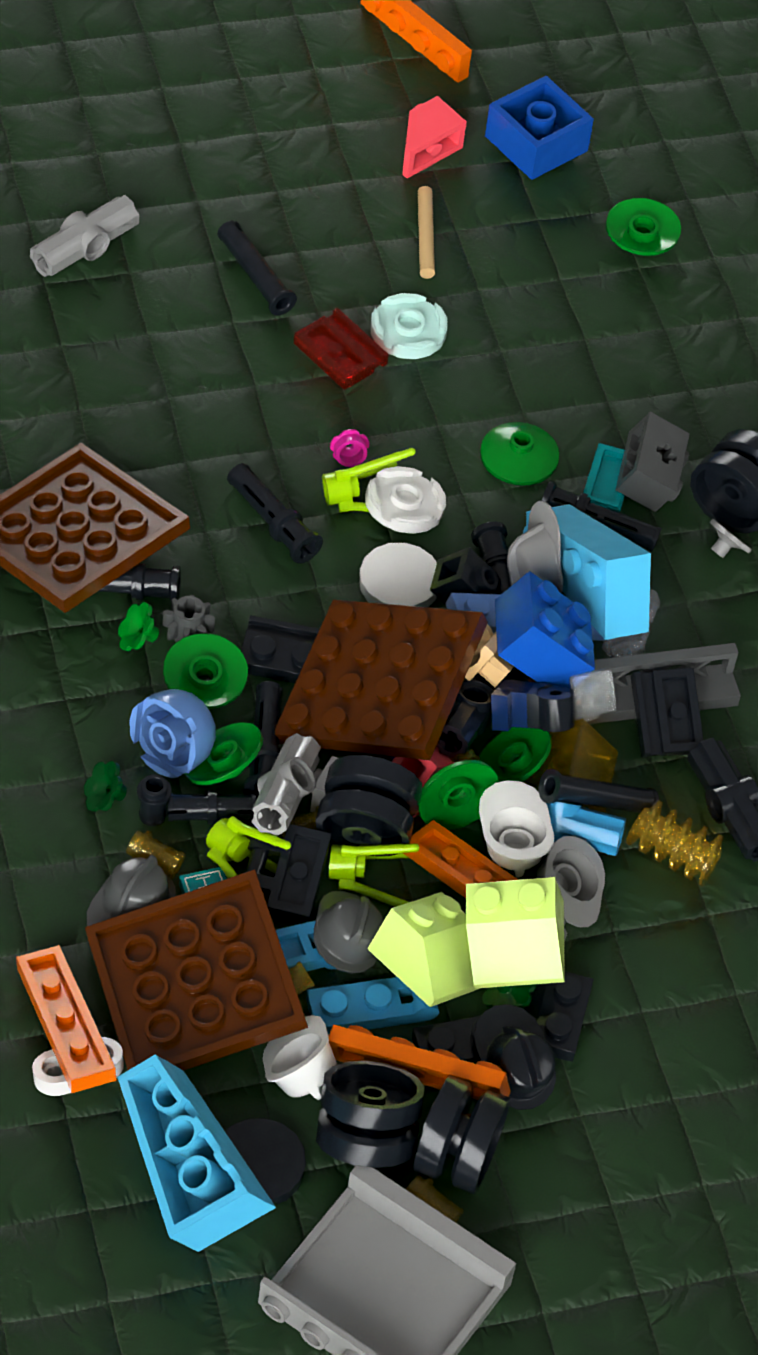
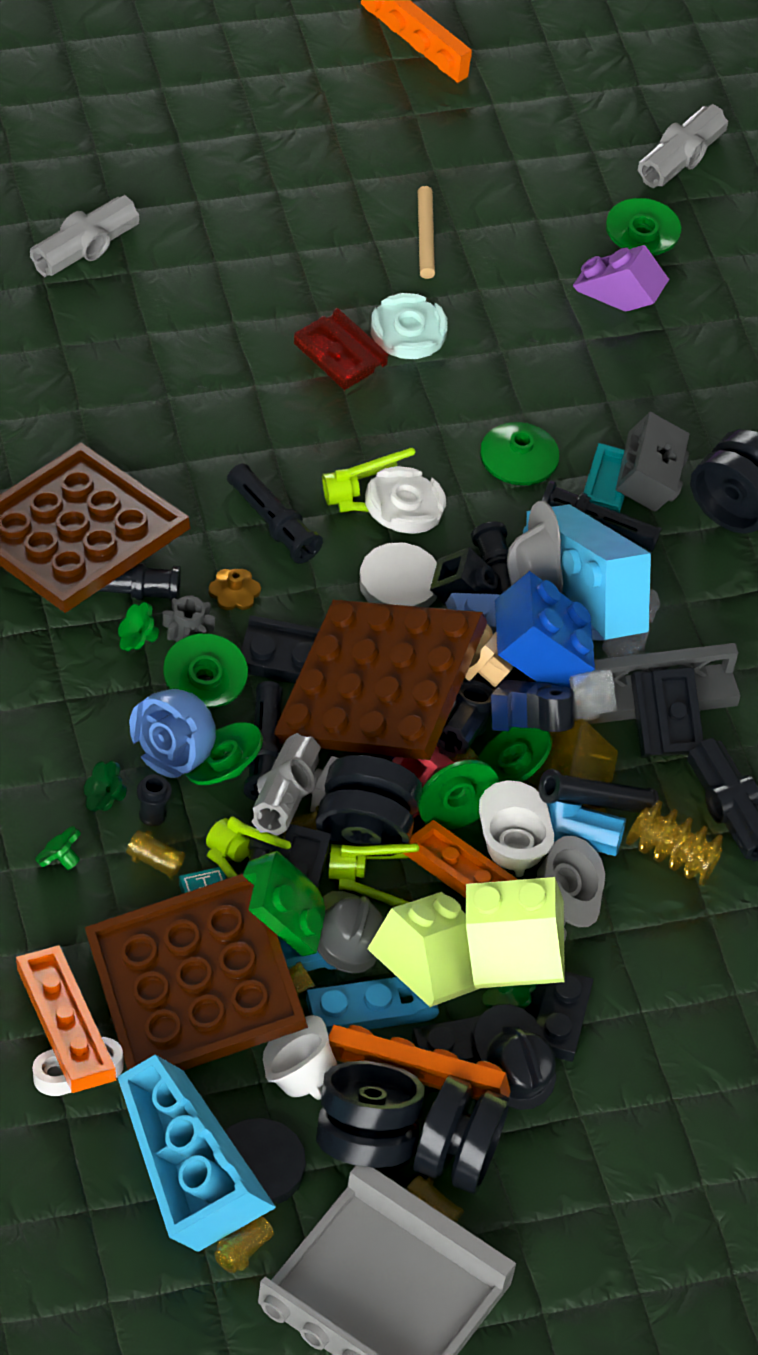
(60, 849): none -> green plant
(130, 887): dark grey piece -> none
(211, 806): black pin -> none
(234, 589): none -> pearl gold plant
(236, 1250): none -> clear yellow pin
(257, 269): black pin -> none
(286, 901): none -> green slope
(351, 455): dark pink plate -> none
(432, 135): coral slope -> none
(538, 127): blue brick -> none
(623, 279): none -> medium lavender slope
(682, 146): none -> light grey piece
(726, 541): light grey plant -> none

